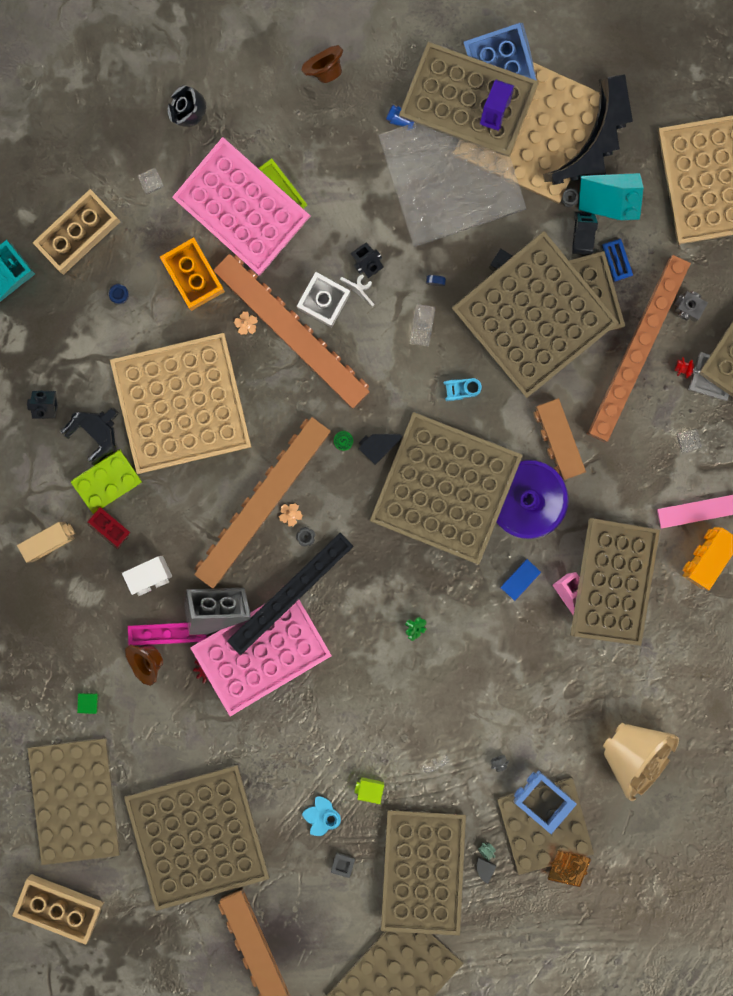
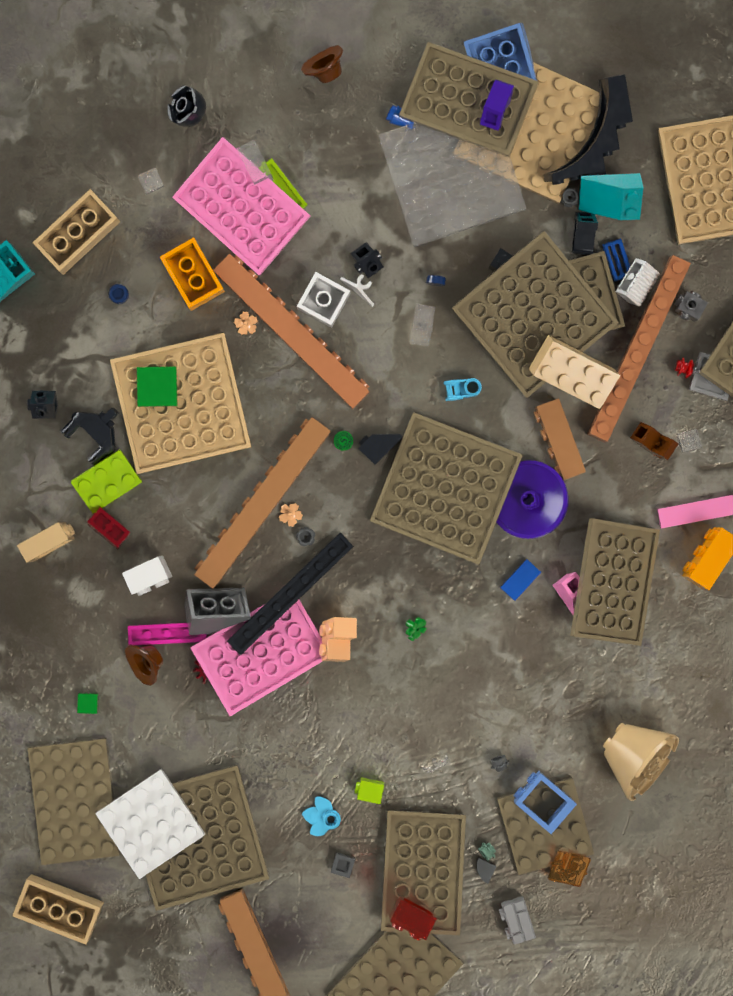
(150, 823): none -> white plate
(157, 386): none -> green tile
(254, 162): none -> clear panel
(336, 638): none -> light nougat brick
(412, 918): none -> clear red piece
(517, 919): none -> light grey brick
(574, 372): none -> tan brick
(637, 282): none -> white brick
(653, 441): none -> reddish brown brick

